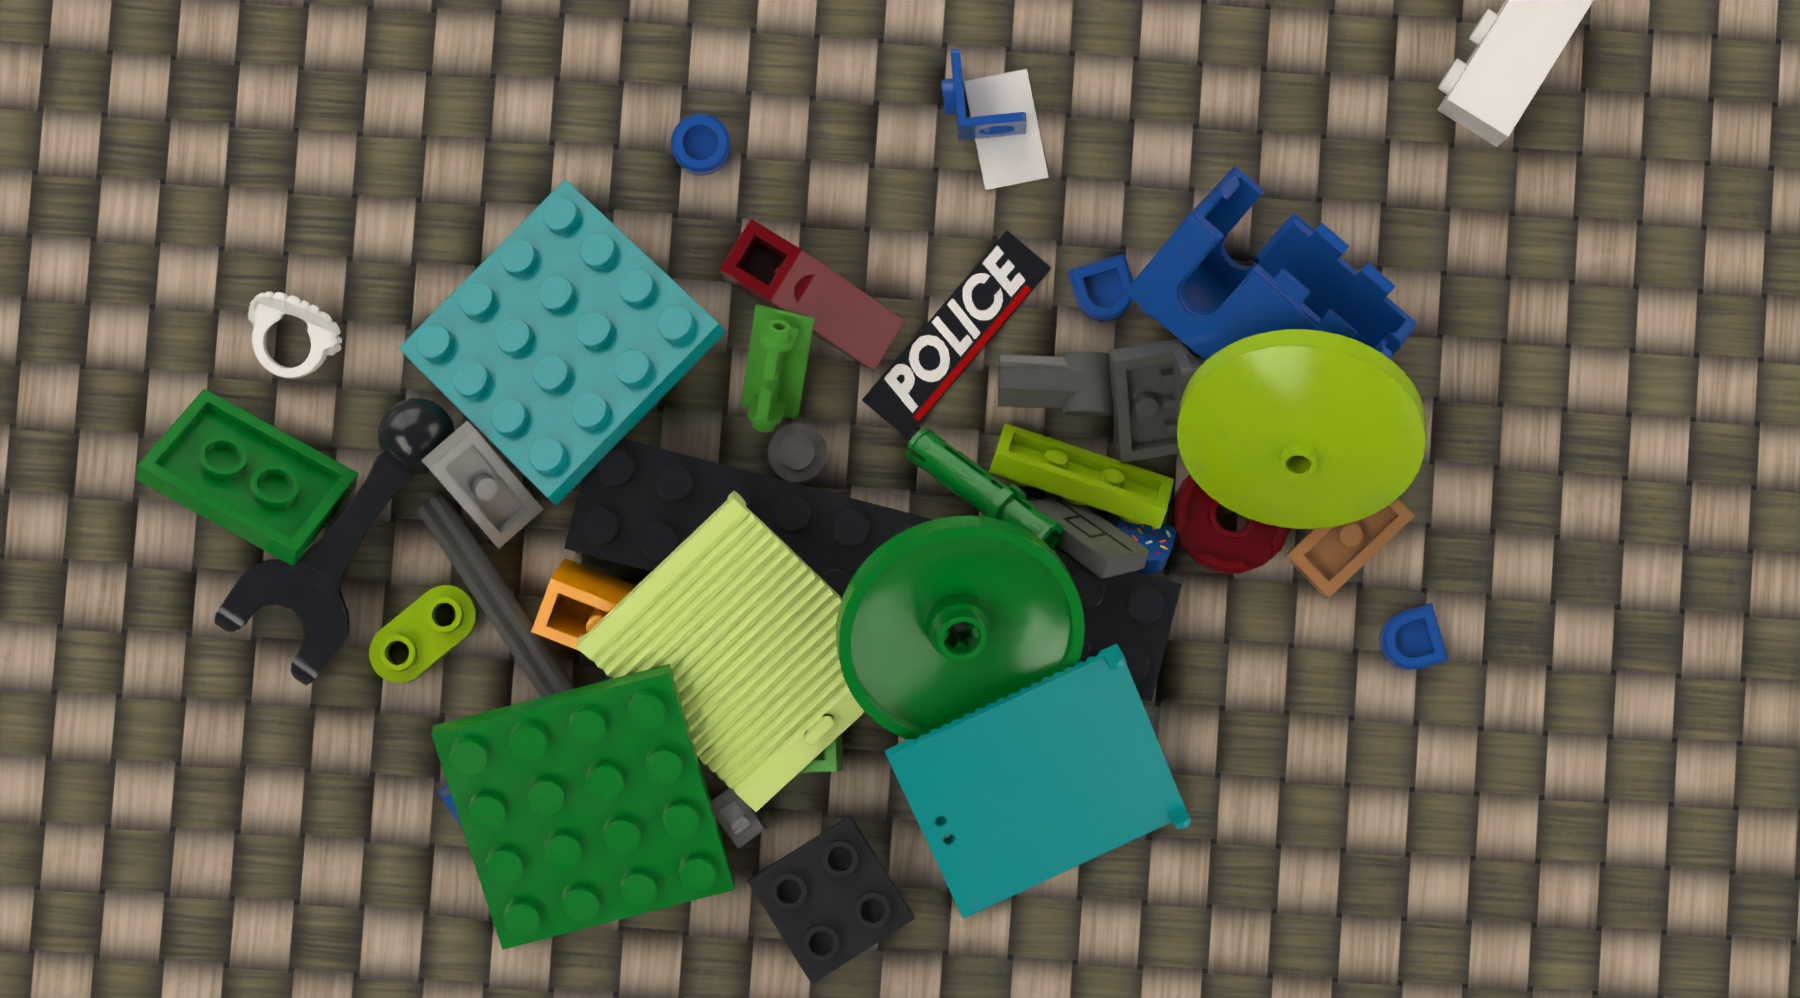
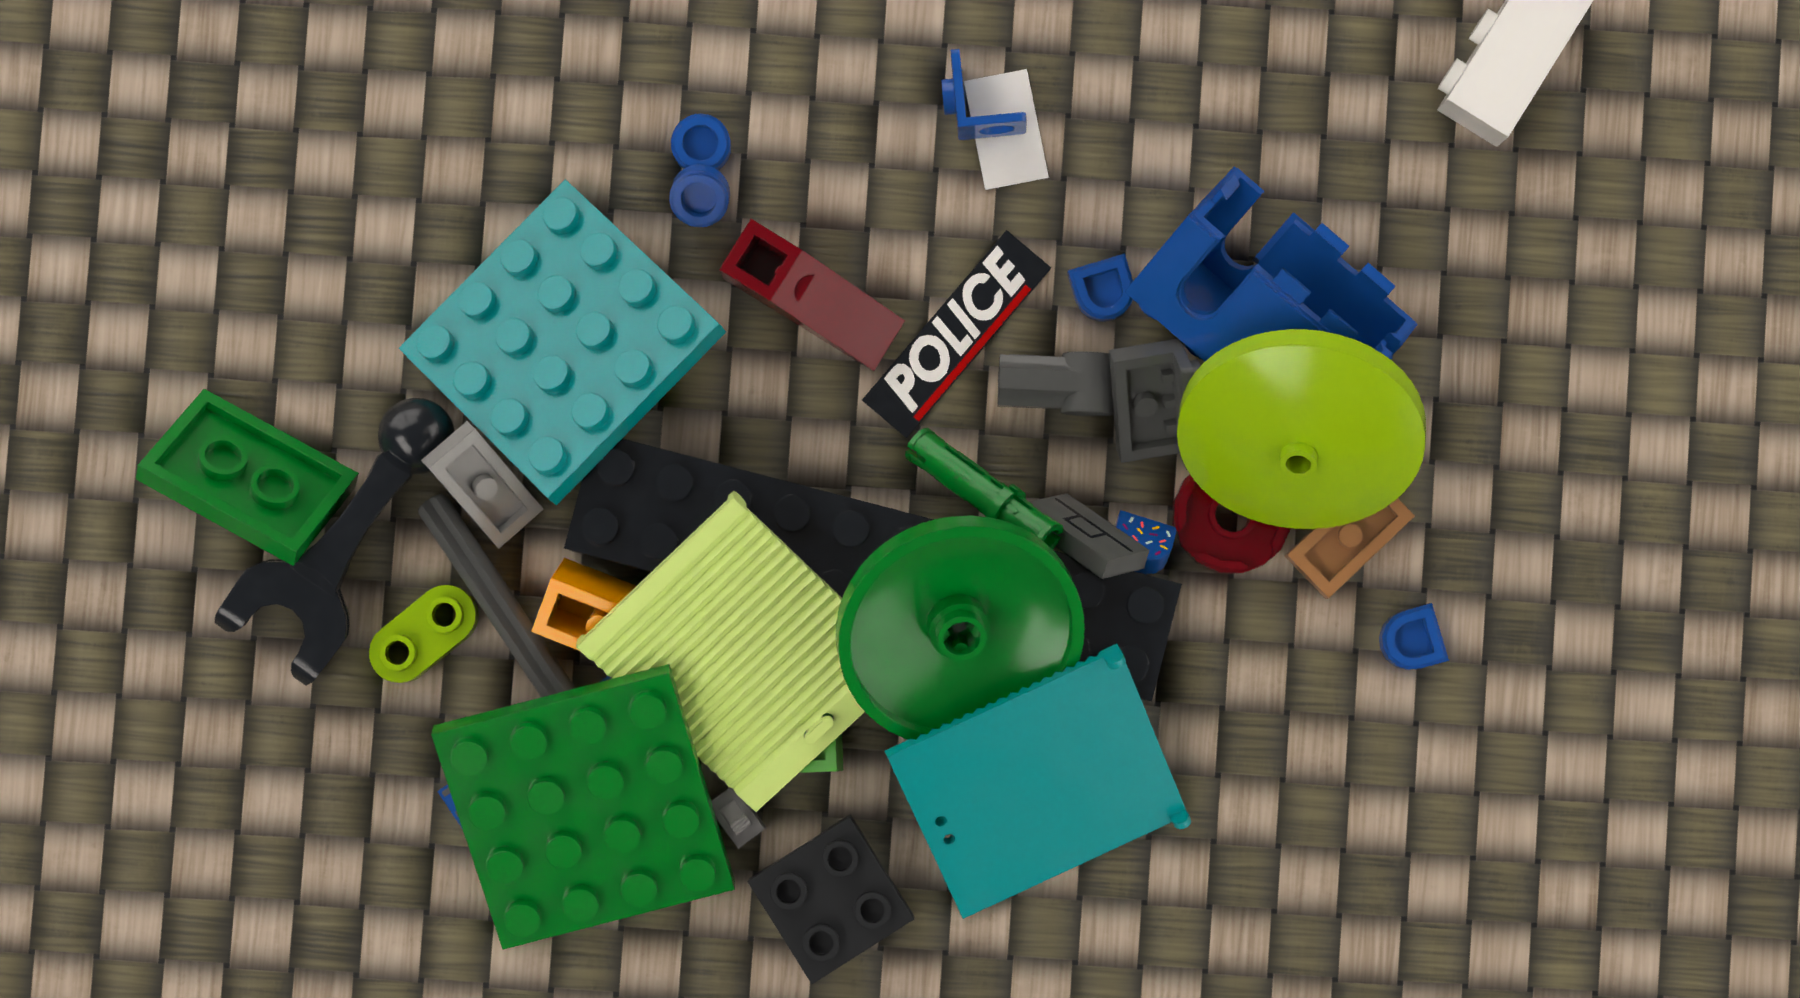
(323, 333): white piece -> none
(699, 195): none -> blue tile
(776, 366): bright green hinge -> none
(797, 452): flat silver plate -> none
(1082, 476): lime plate -> none

